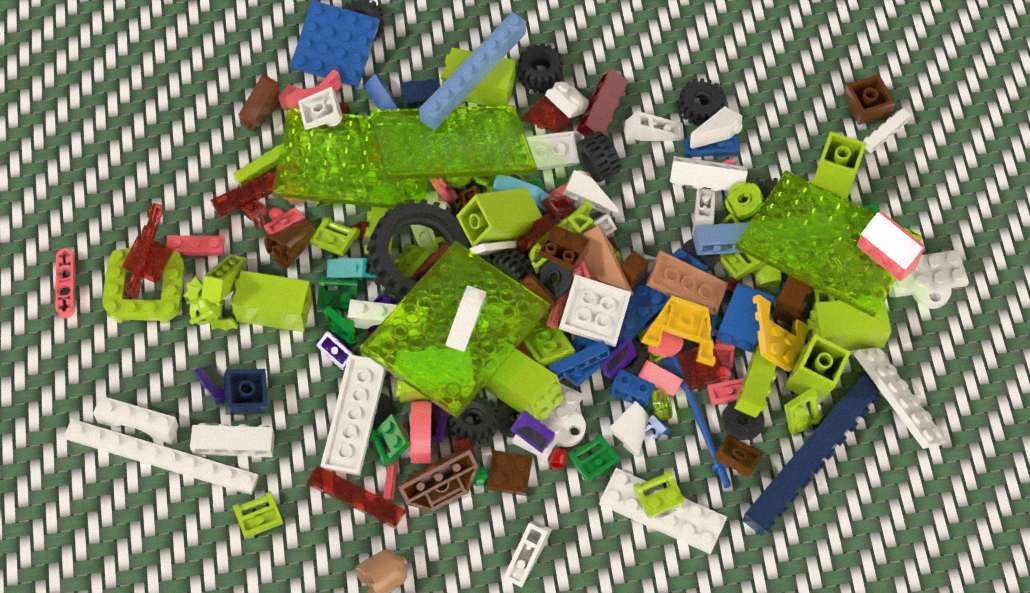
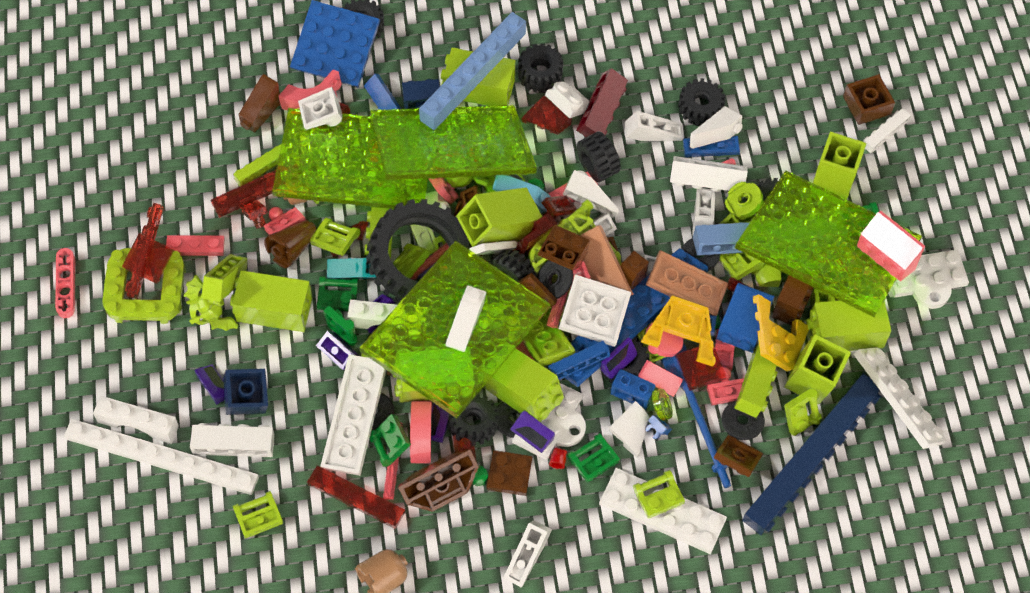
(554, 150): white tile -> none

